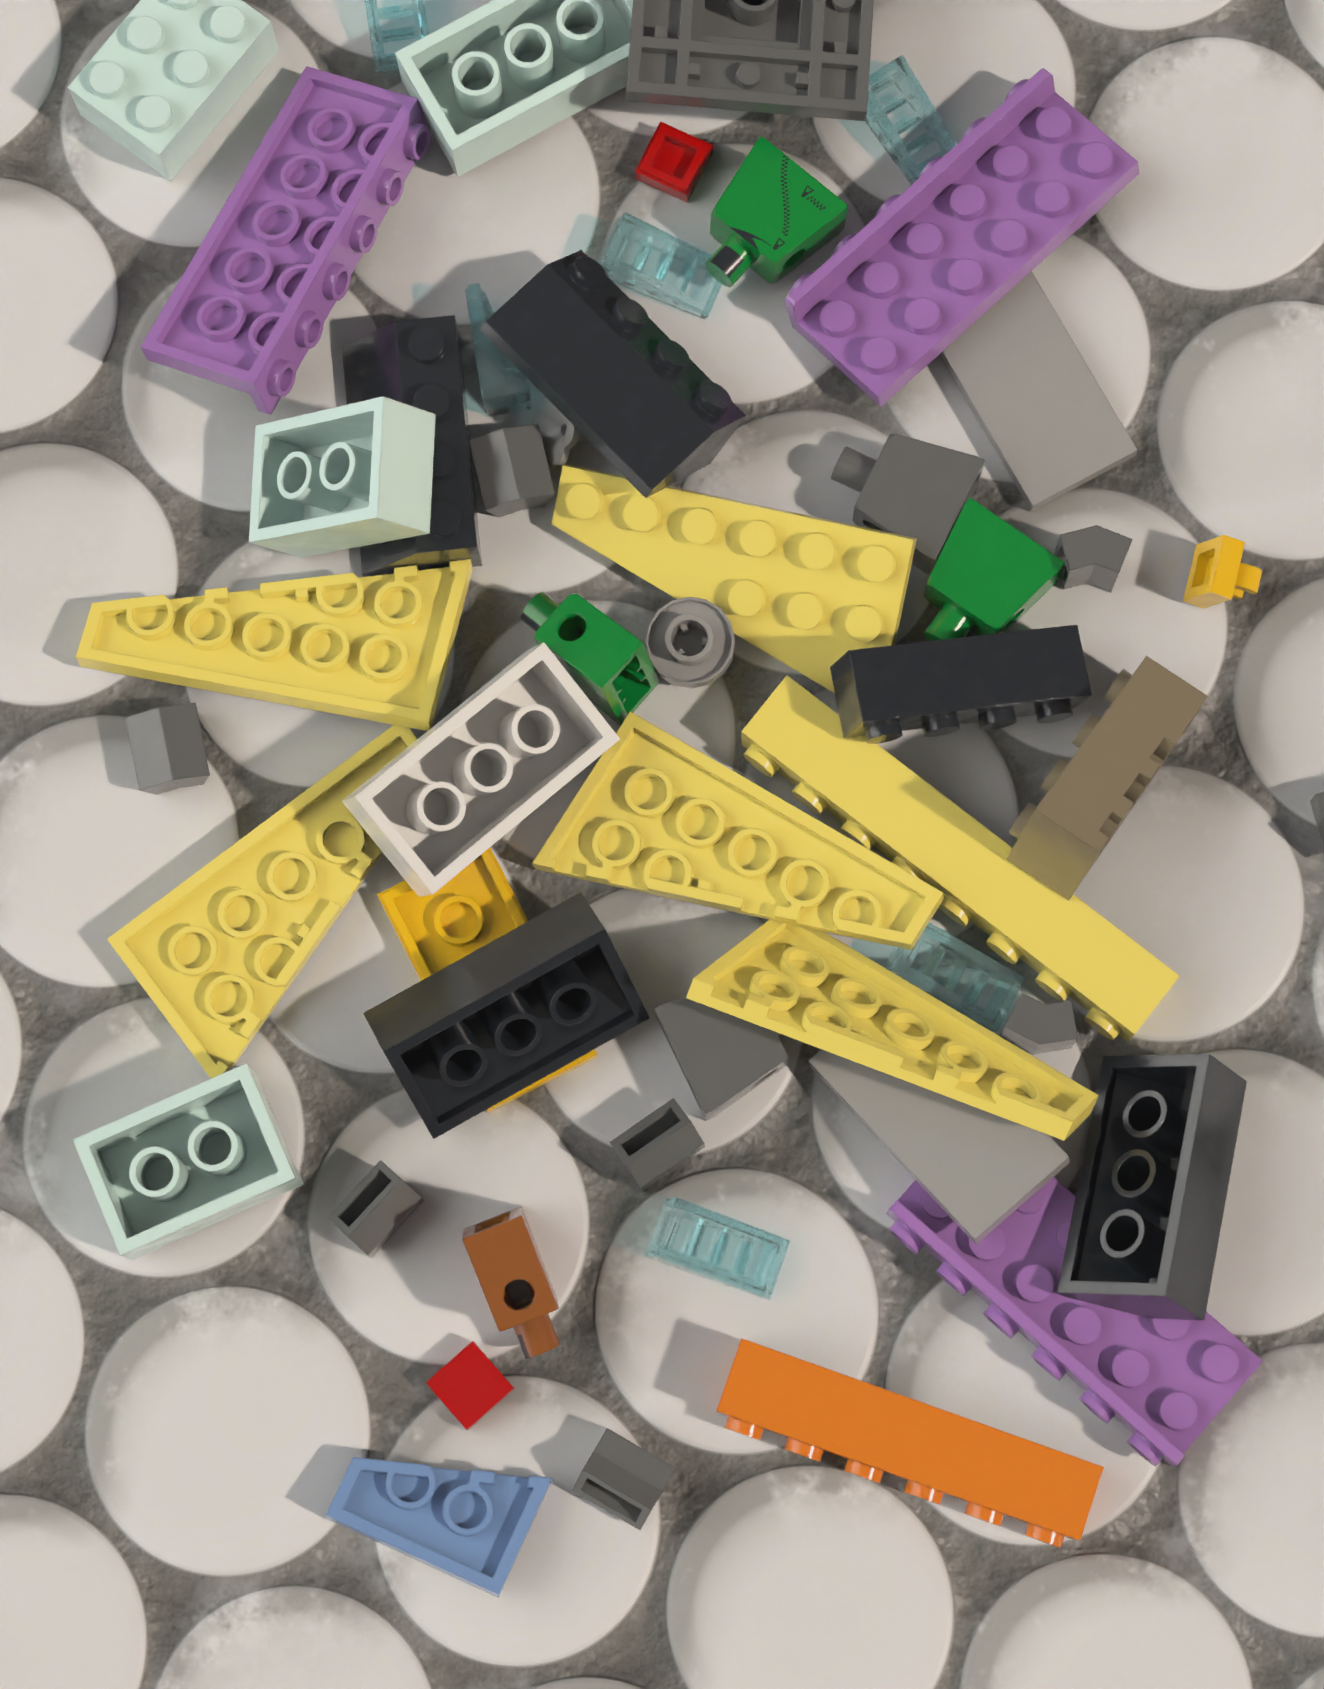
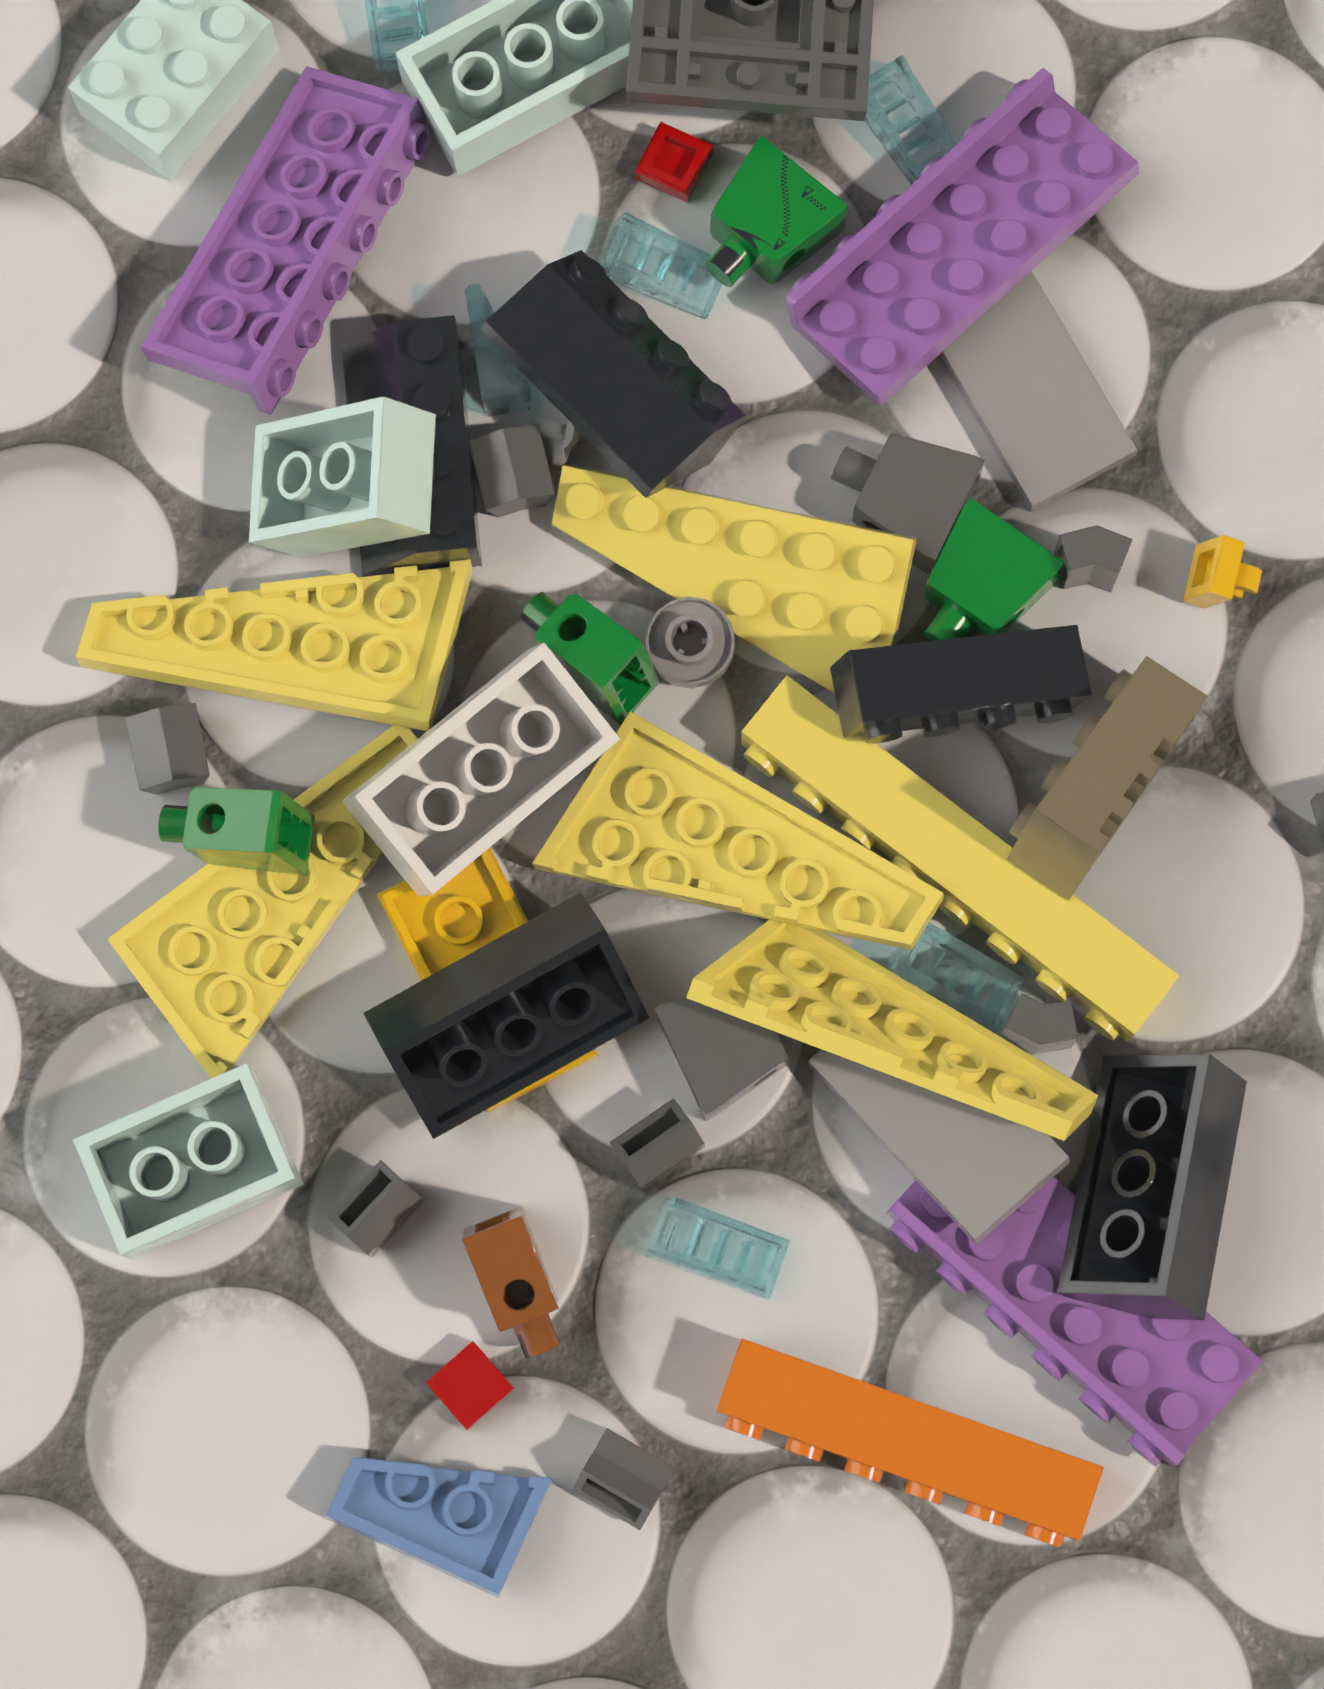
(241, 829): none -> torso

